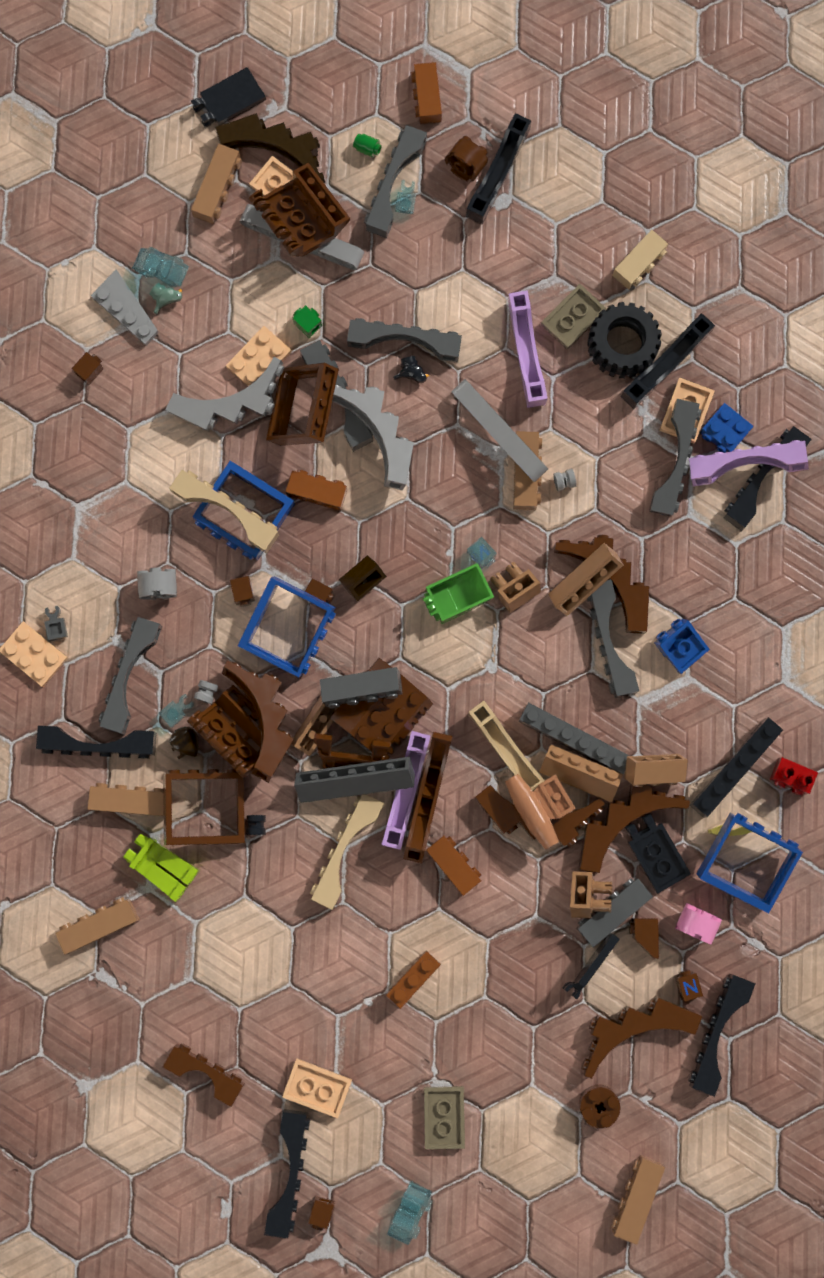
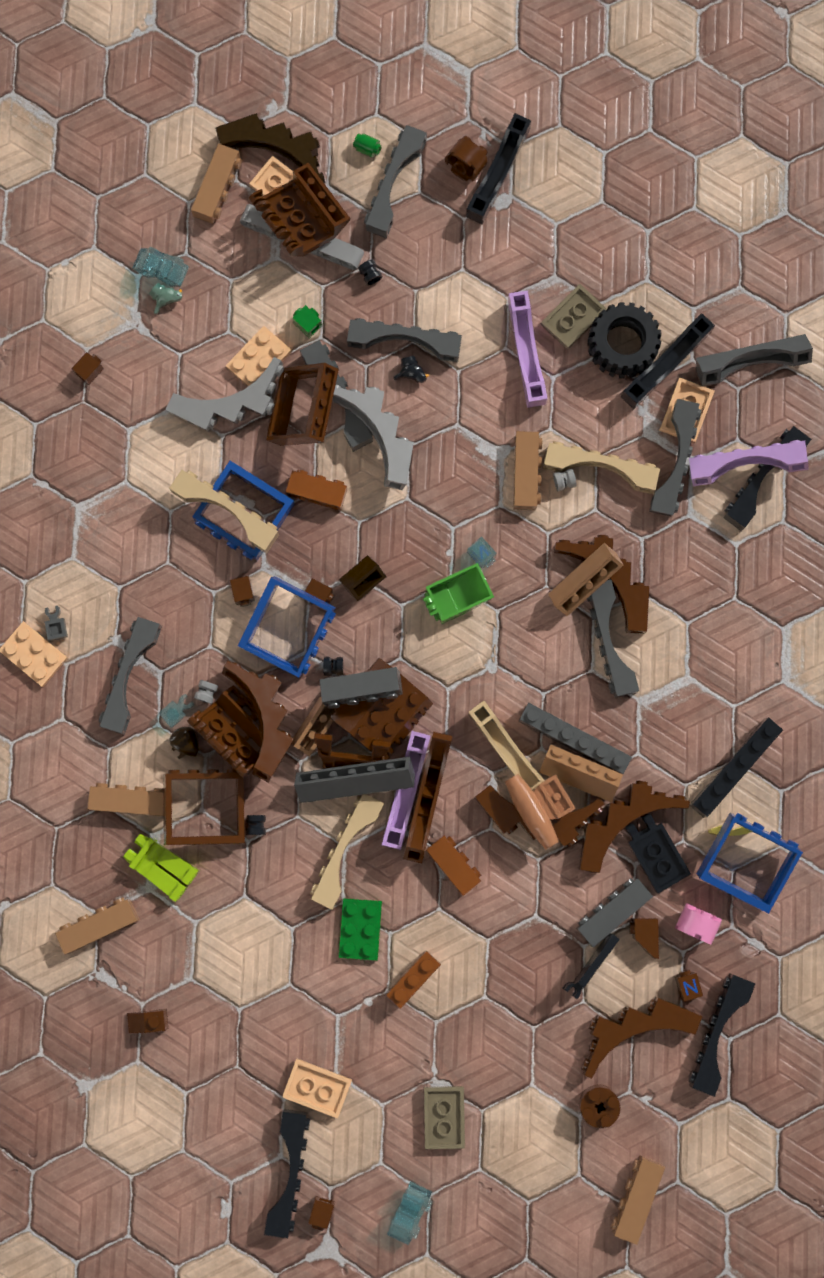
(124, 307): light grey wing -> none
(136, 743): black arch -> none
(148, 1021): none -> reddish brown slope
(157, 584): light grey brick -> none
(225, 1085): reddish brown arch -> none
(229, 98): black tile -> none
(337, 666): none -> black wheel
(360, 929): none -> green plate
(370, 272): none -> black wheel
(406, 200): clear light blue plate -> none
(426, 93): dark orange brick -> none
(499, 430): light grey beam -> none
(519, 590): medium nougat brick -> none
(582, 891): medium nougat brick -> none
(639, 476): none -> tan arch
(640, 260): tan brick -> none
(656, 769): medium nougat brick -> none
(681, 645): blue plate -> none
(726, 429): blue plate -> none
(787, 351): none -> dark grey arch
(793, 776): red brick -> none

